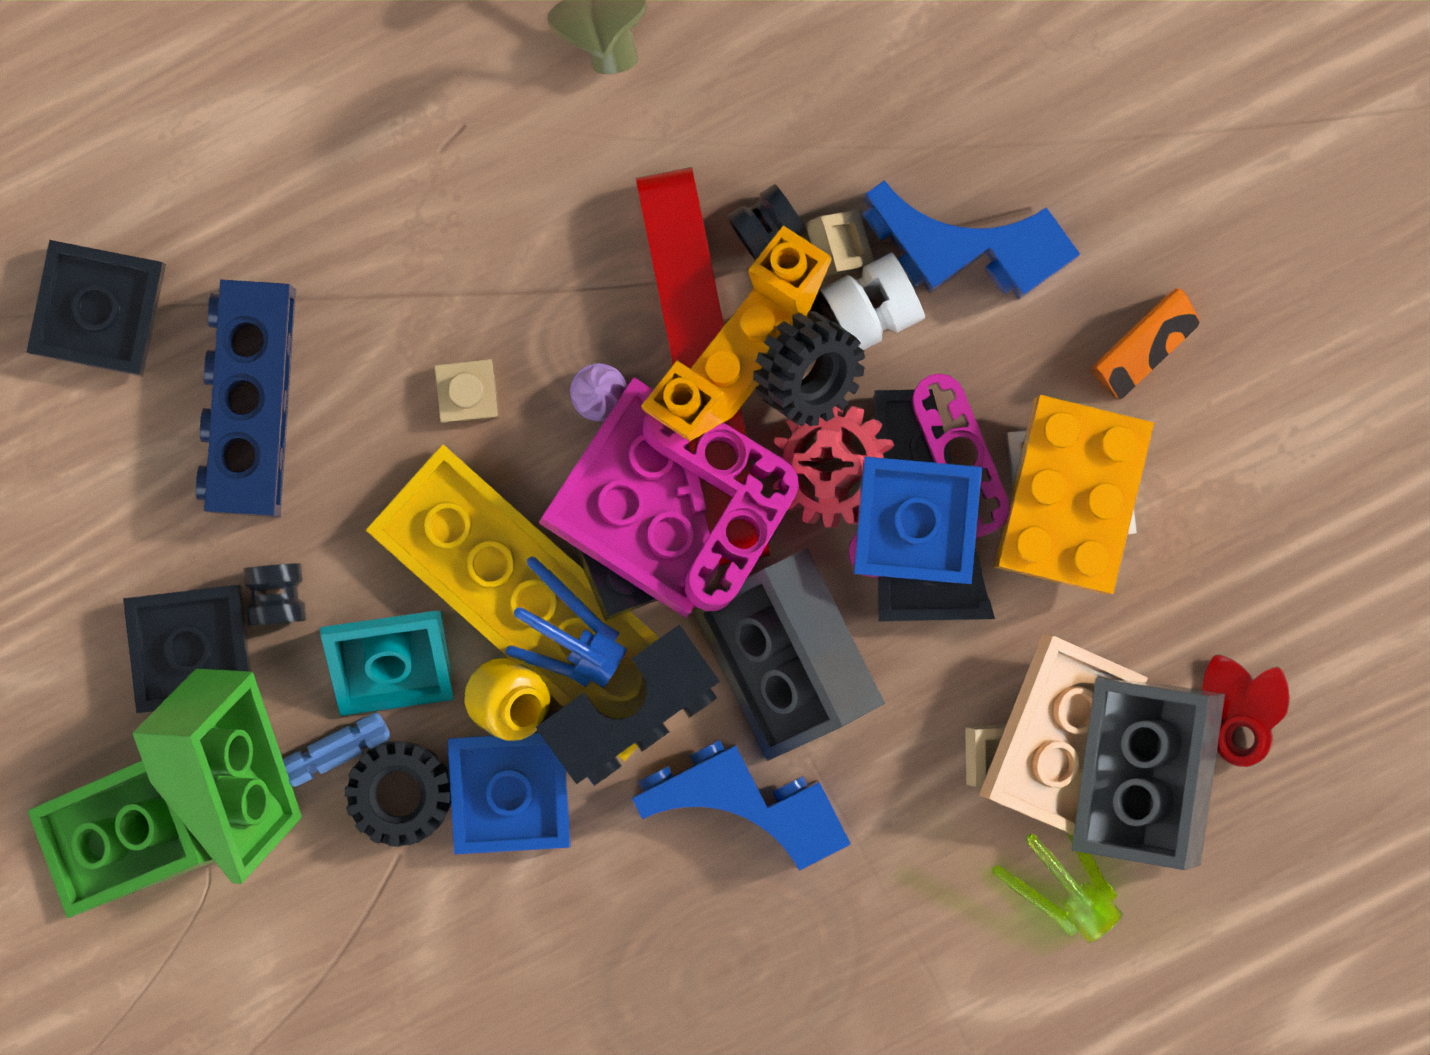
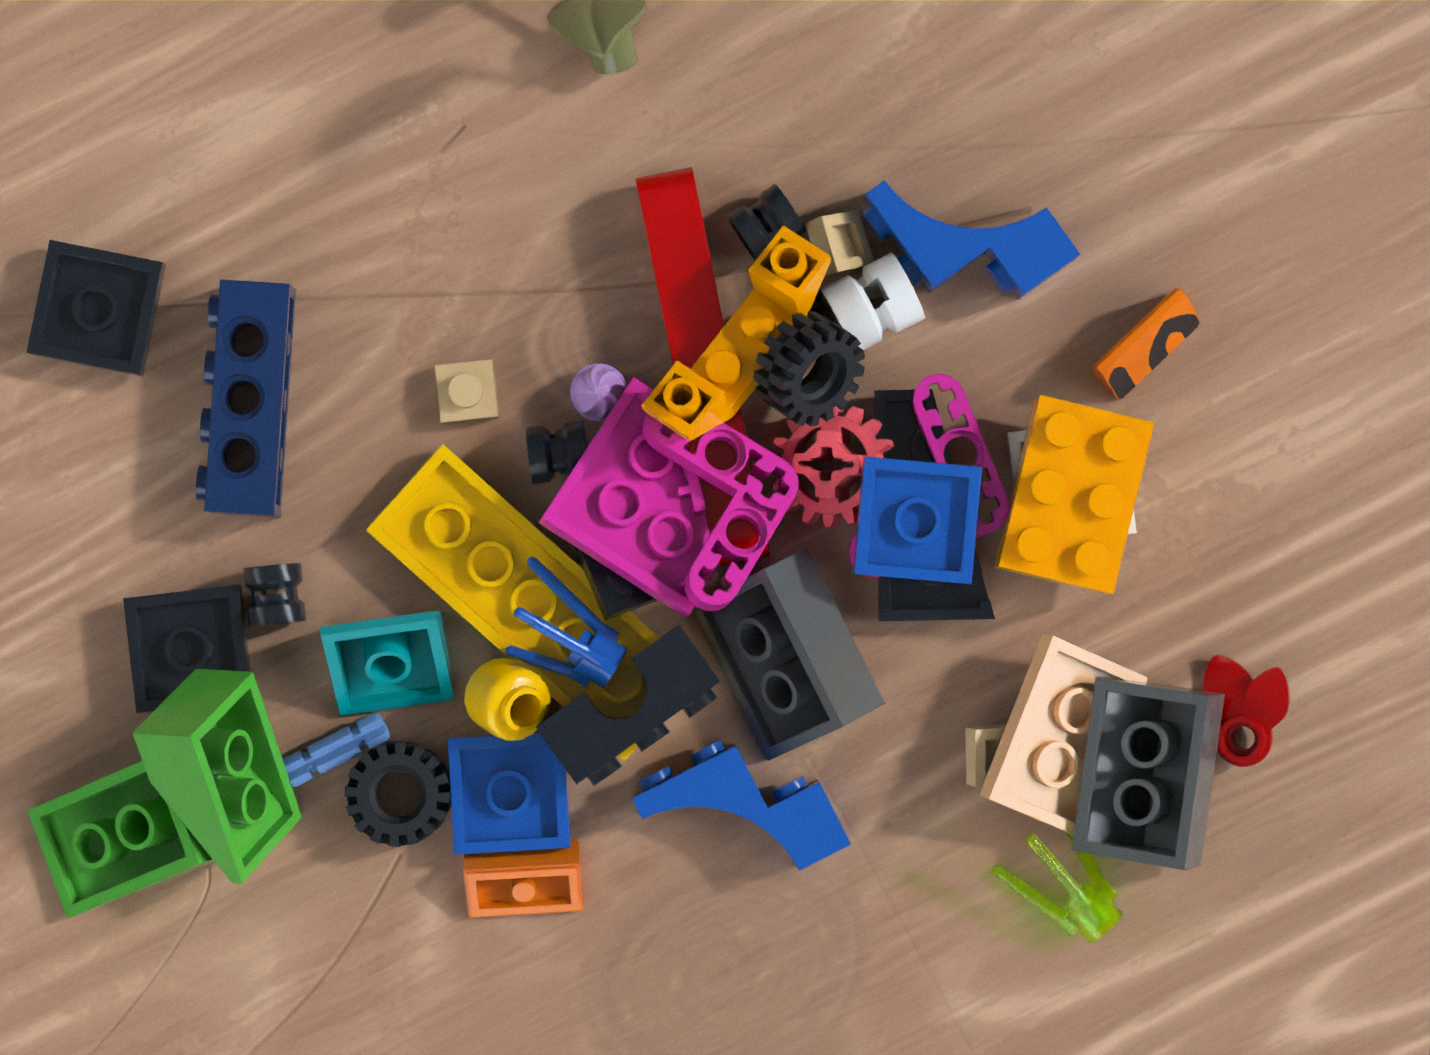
(523, 882): none -> orange slope
(554, 452): none -> black wheel

